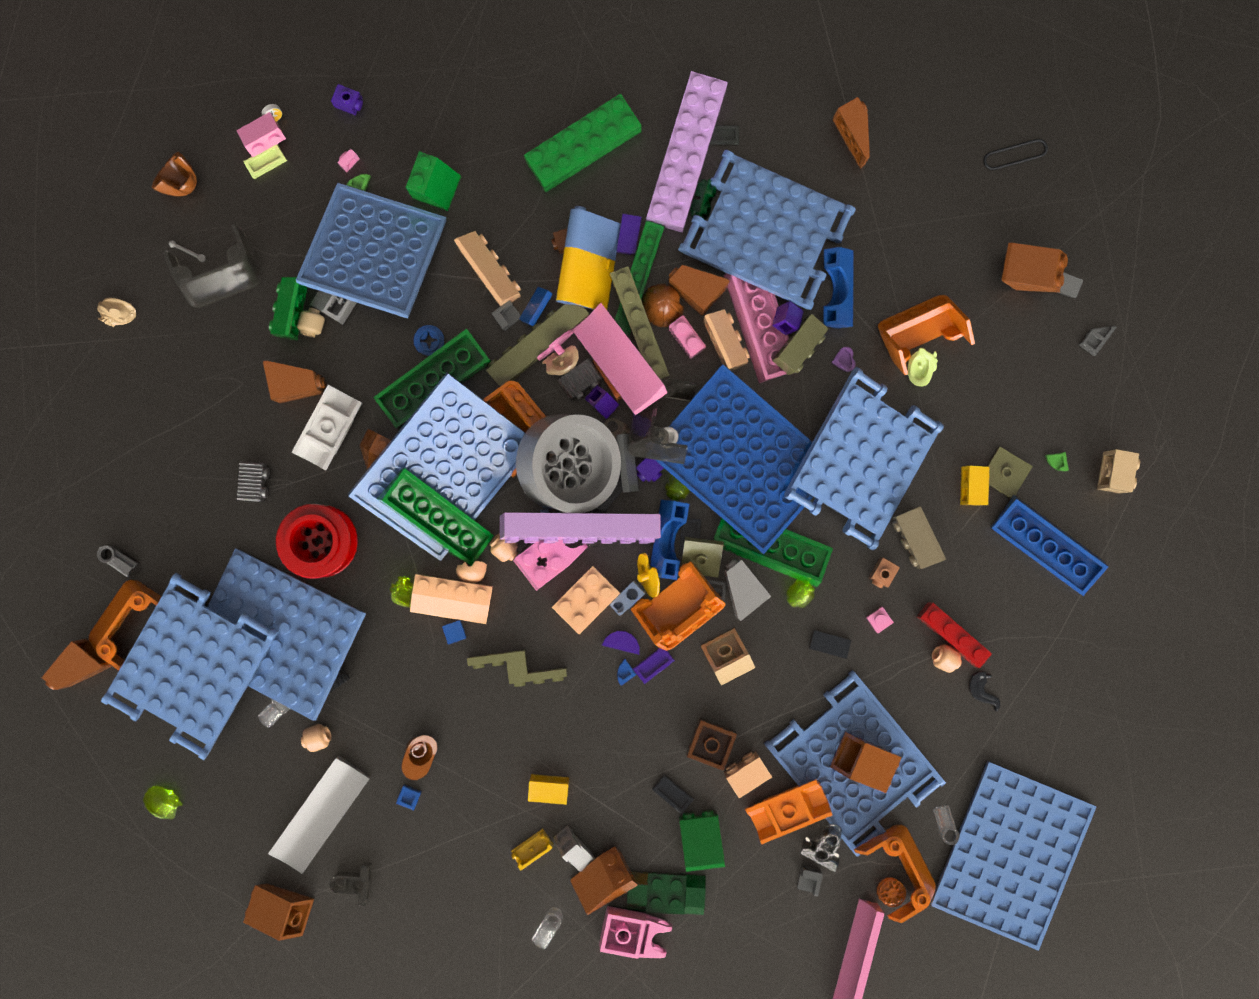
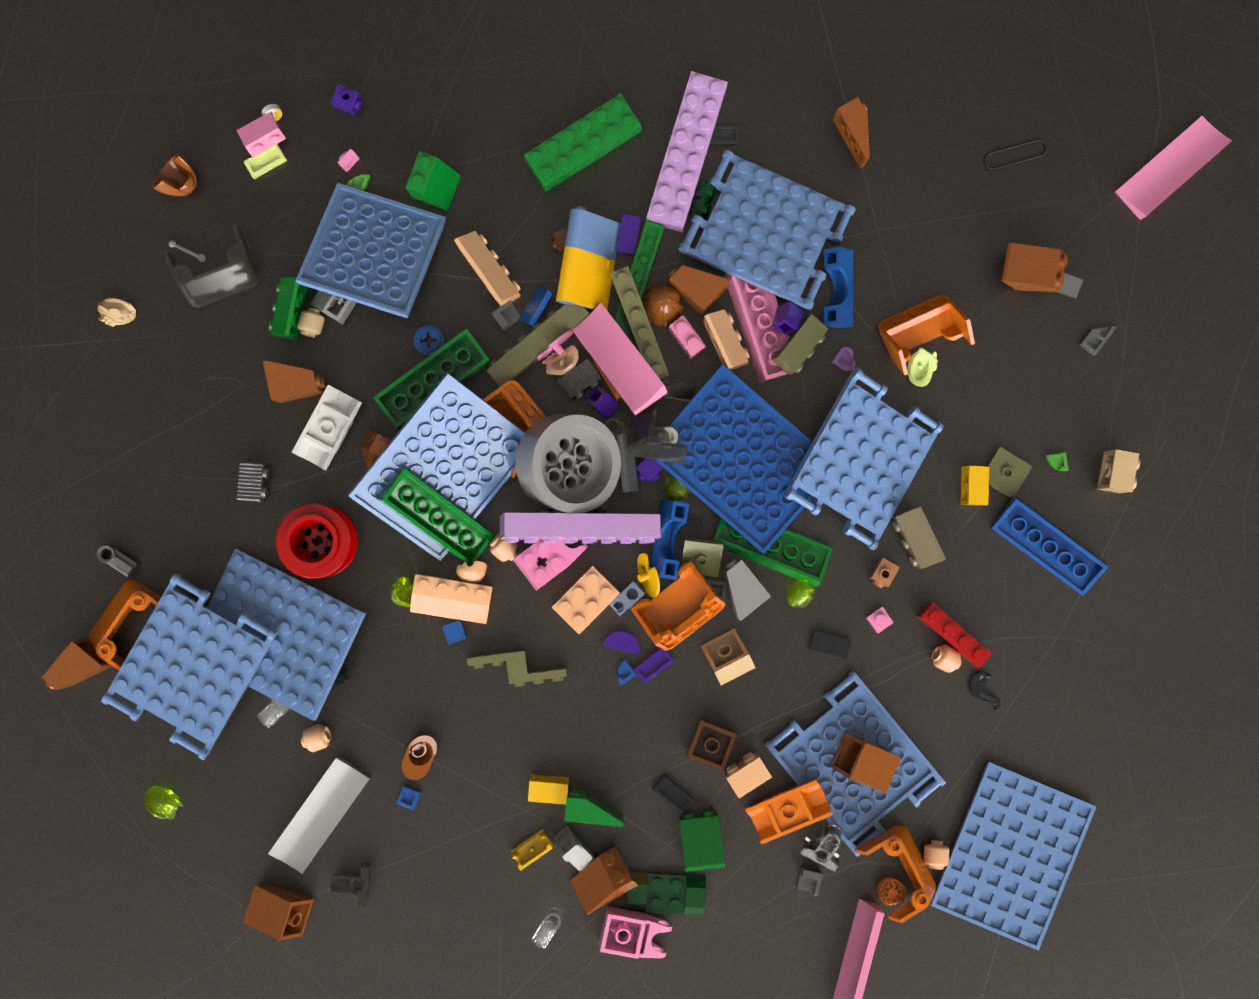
(587, 809): none -> green slope
(936, 855): none -> light nougat head
(945, 823): clear piece -> none
(1172, 167): none -> bright pink arch

